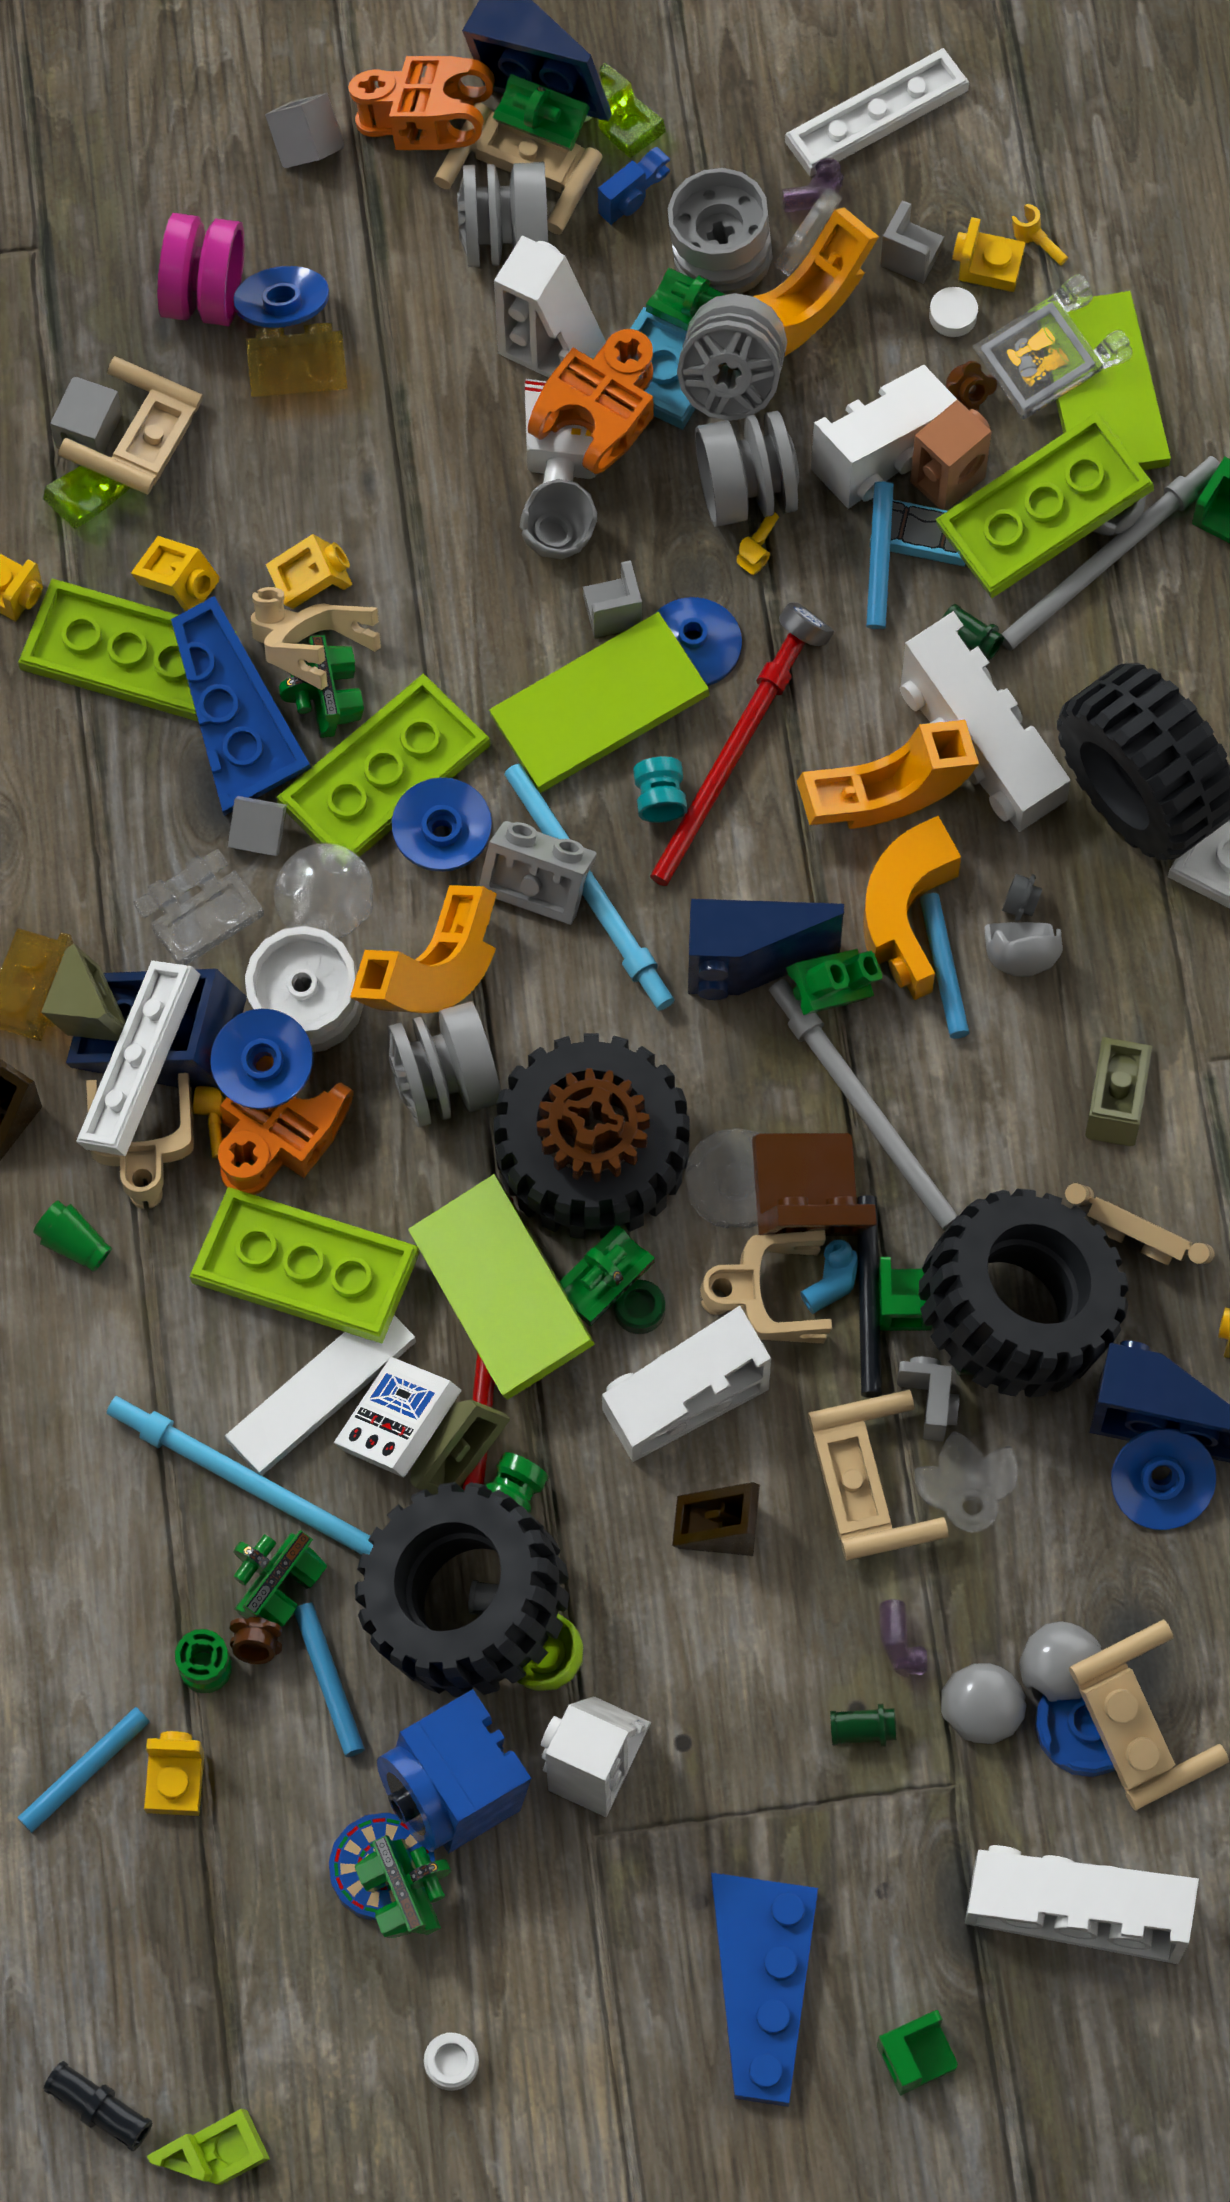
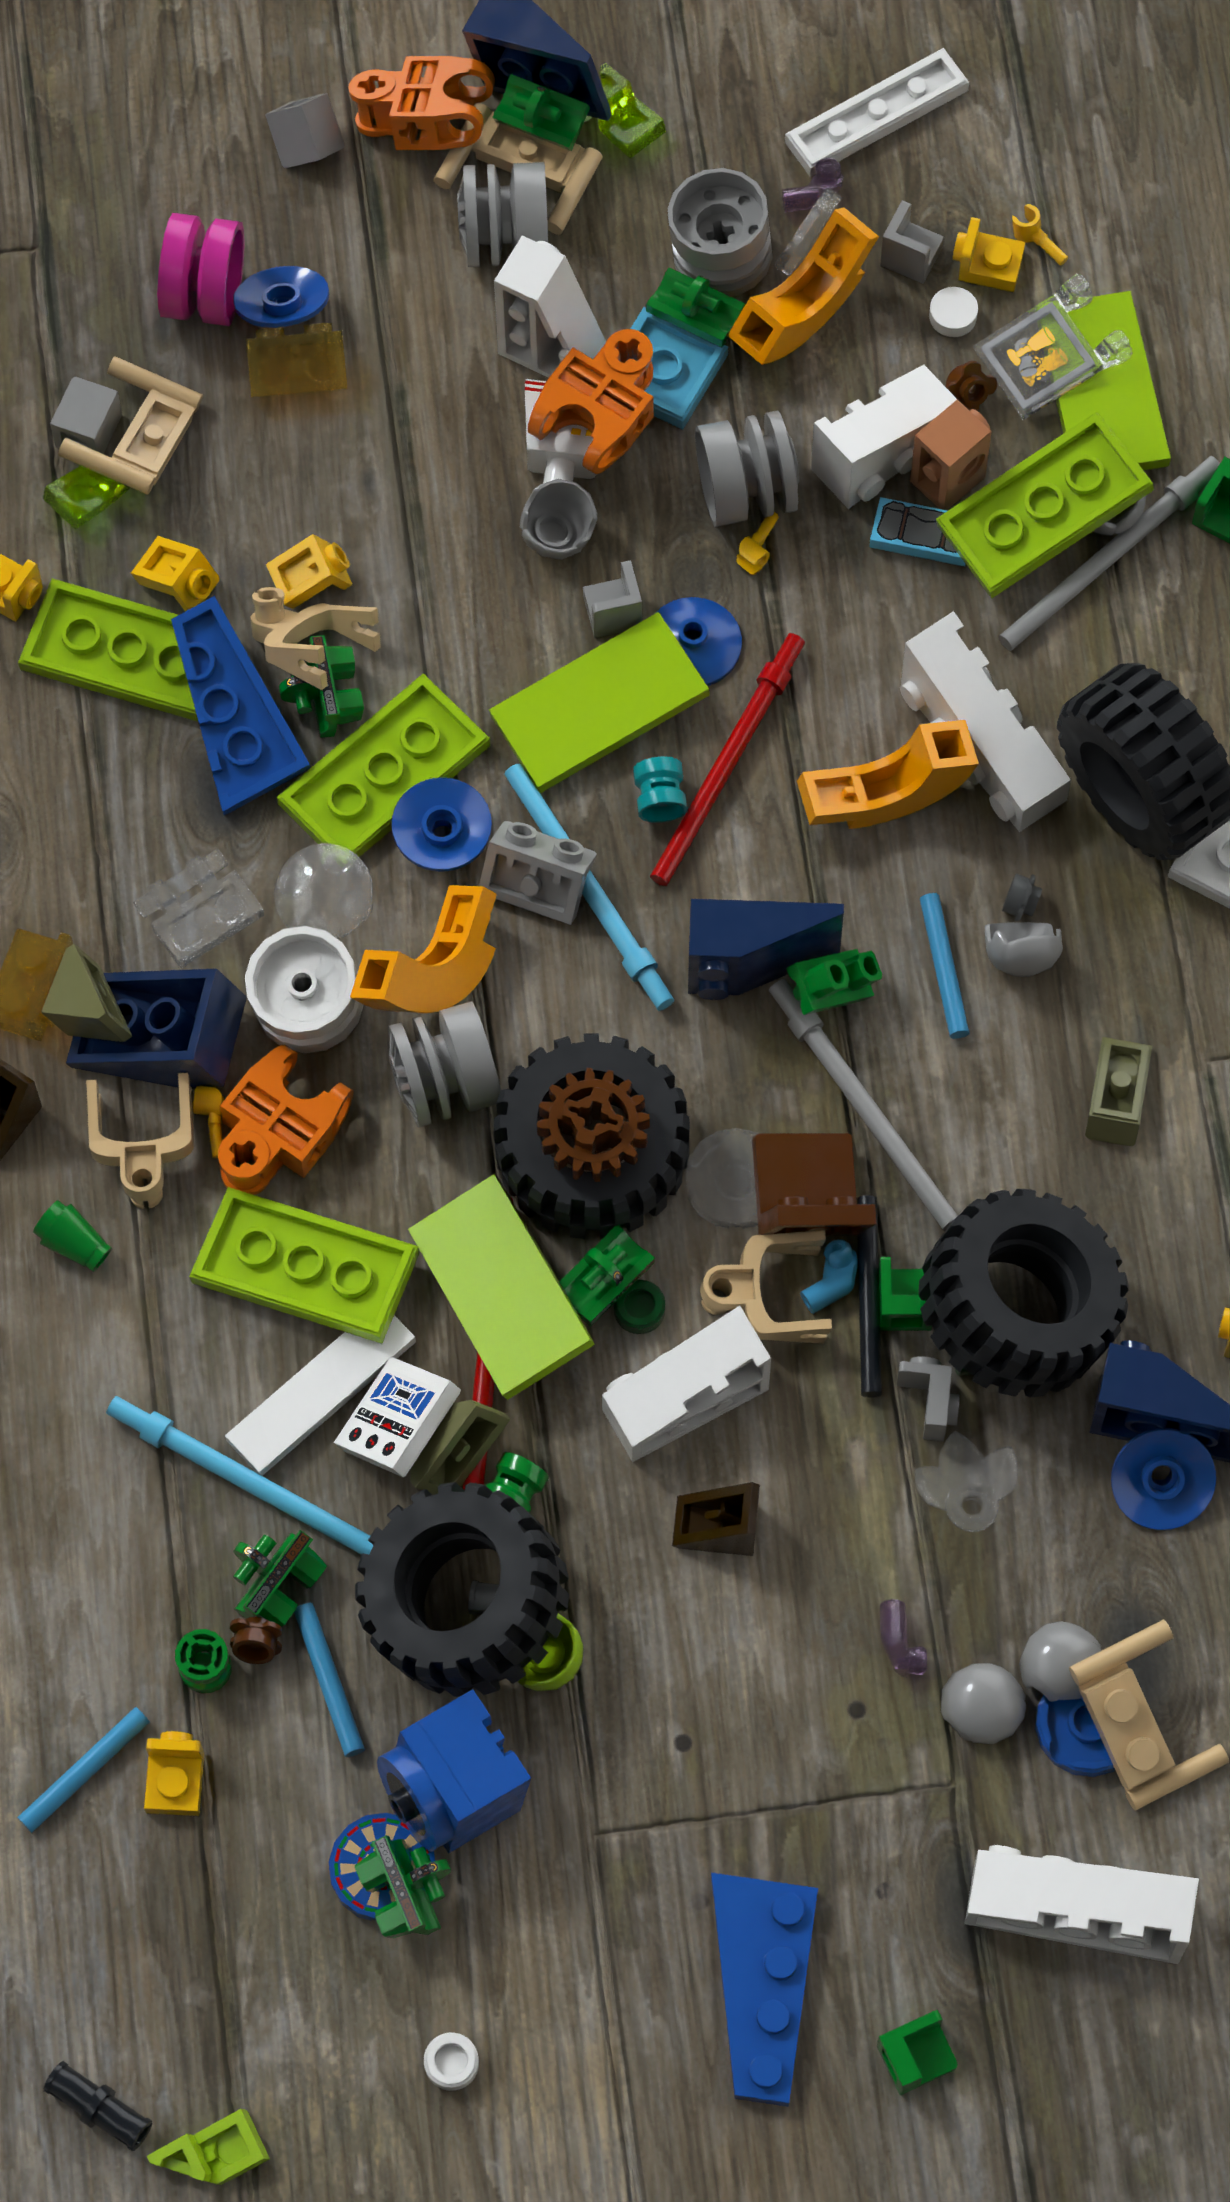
(138, 1058): white tile -> none
(245, 1042): blue dish -> none
(257, 825): light grey tile -> none
(591, 1752): white wedge -> none
(627, 188): blue plate -> none
(744, 336): light grey wheel -> none
(805, 625): flat silver tile -> none
(854, 1480): tan plate -> none
(863, 1726): dark green pin -> none
(880, 555): dark azure bar -> none
(904, 872): light orange arch -> none
(977, 633): dark green pin -> none
(1117, 1223): tan plate -> none

